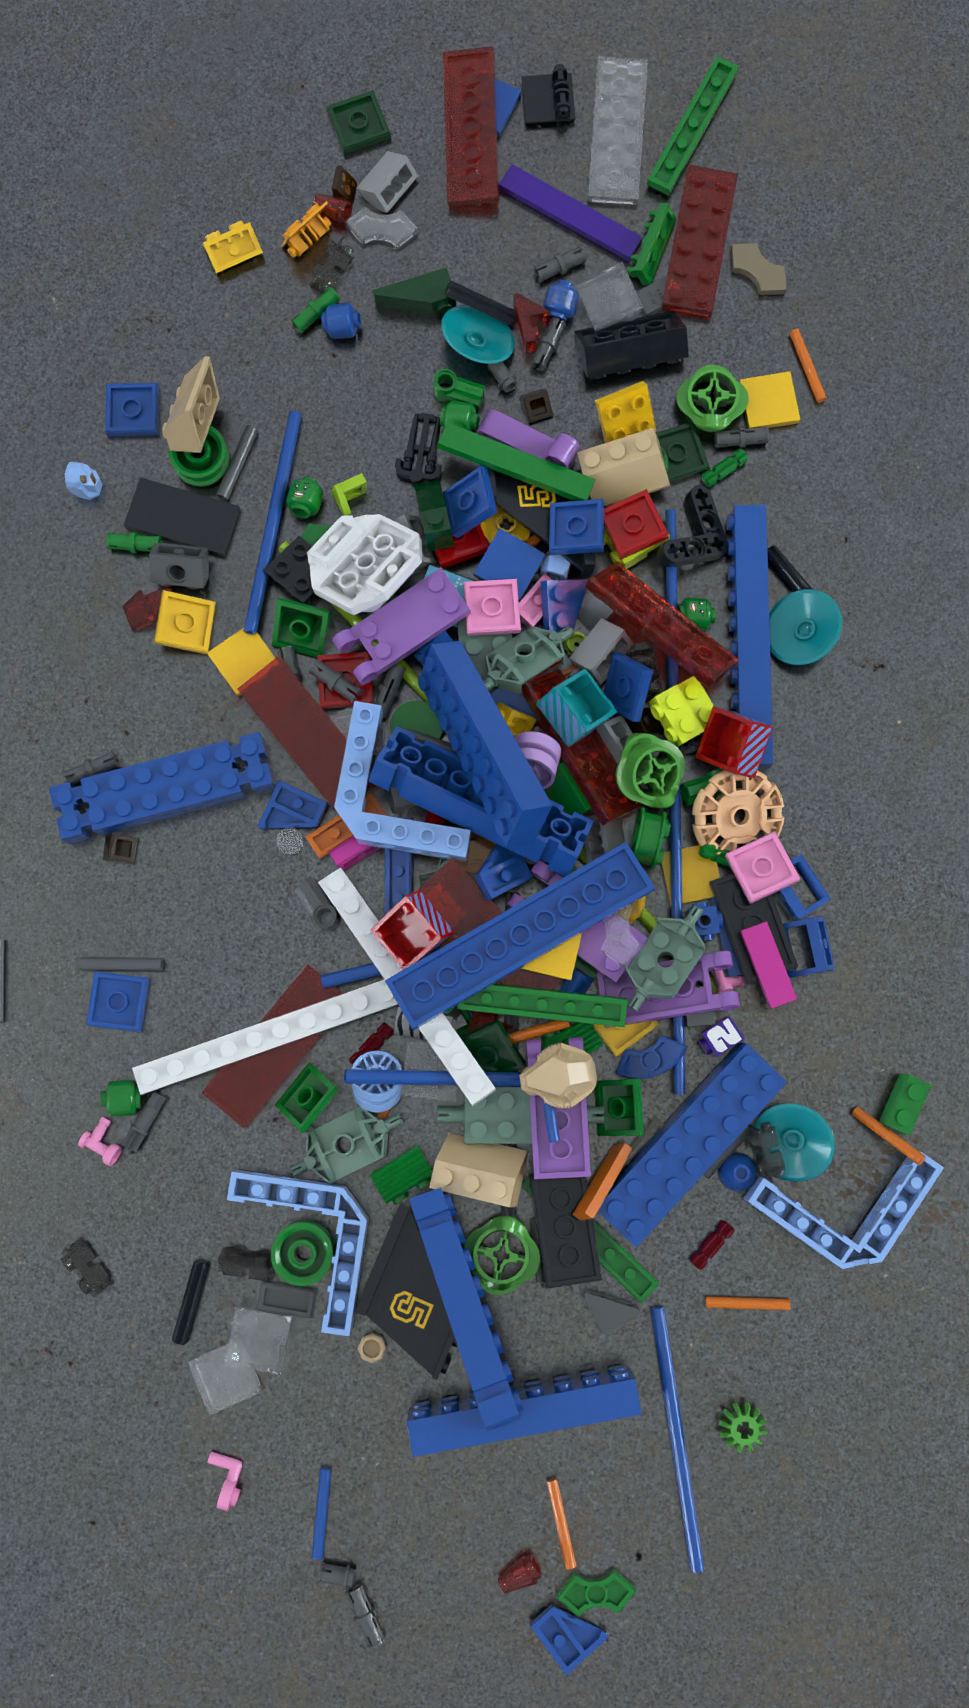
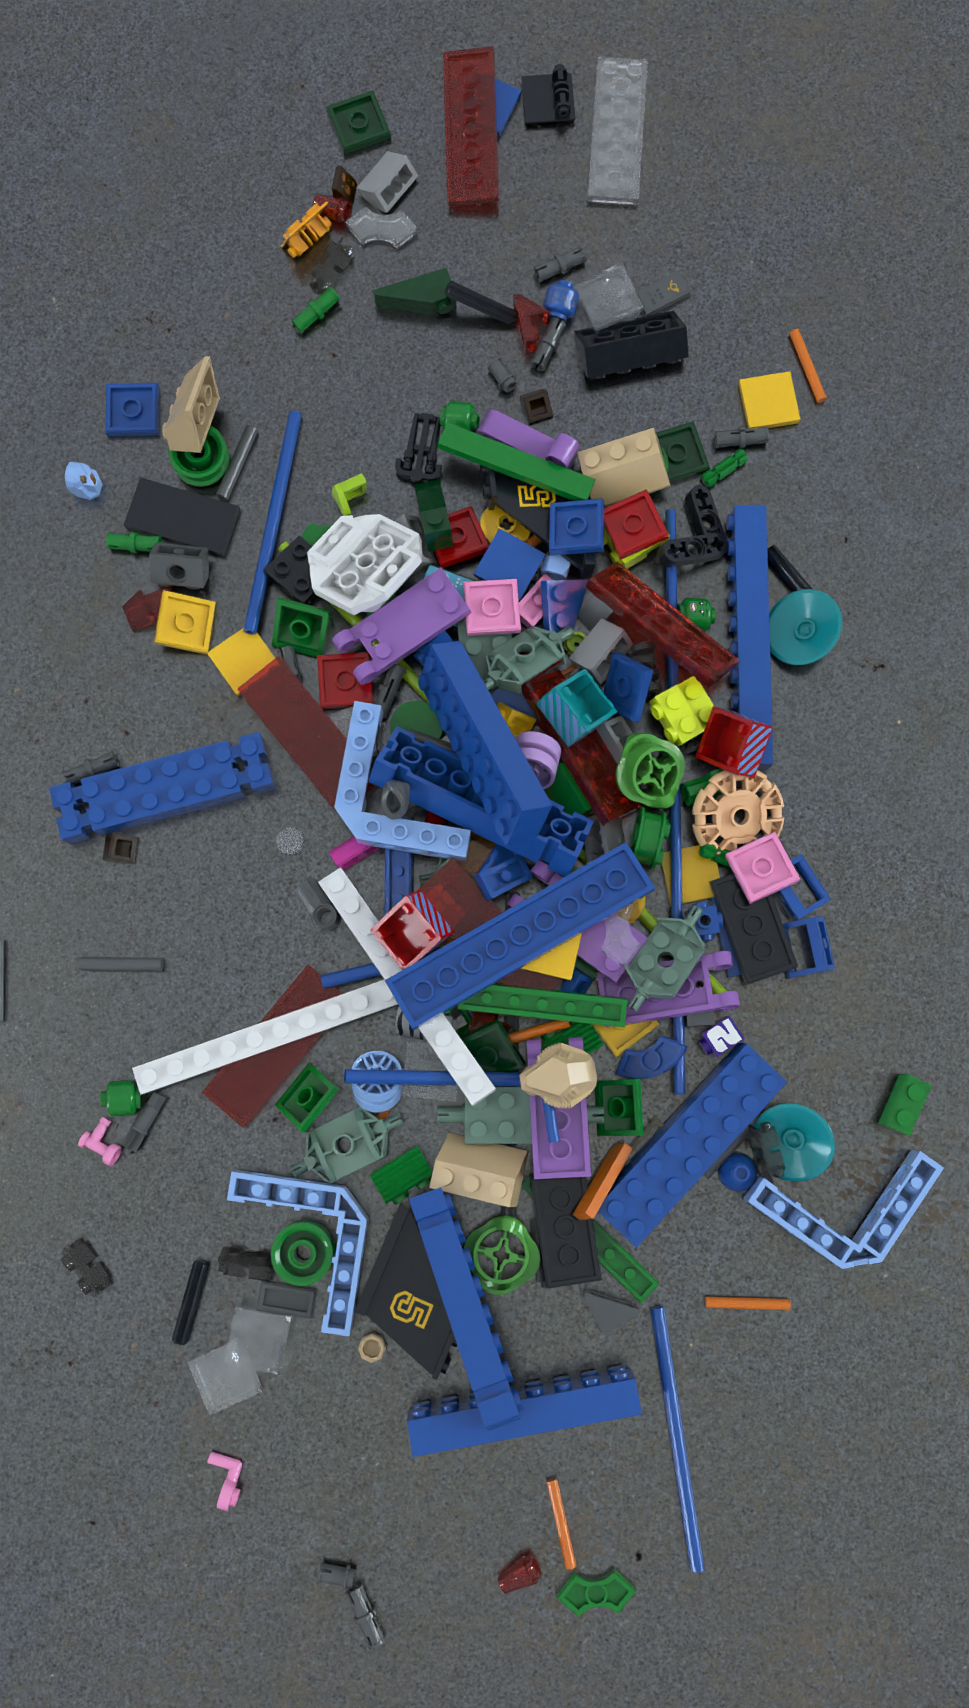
(117, 1001): blue tile -> none
(232, 247): yellow bracket -> none
(292, 808): blue wing -> none
(304, 497): green head -> none
(321, 1513): blue bar -> none
(335, 681): dark grey pin -> none
(336, 831): orange tile -> none
(341, 320): blue head -> none
(374, 1042): dark red axle -> none
(402, 791): none -> dark grey piece
(460, 389): green piece -> none
(470, 501): blue tile -> none
(477, 335): teal hat -> none
(567, 1637): blue wing -> none
(570, 212): dark purple tile -> none
(625, 412): yellow plate -> none
(647, 724): dark brown slope -> none
(653, 244): green plate -> none
(692, 125): green plate -> none
(699, 240): clear red plate -> none
(712, 1245): dark red axle -> none
(714, 375): bright green piece -> none
(726, 984): bright pink piece -> none
(749, 262): dark tan tile -> none
(750, 1435): bright green gear -> none
(768, 965): dark pink tile -> none
(889, 1136): orange bar -> none

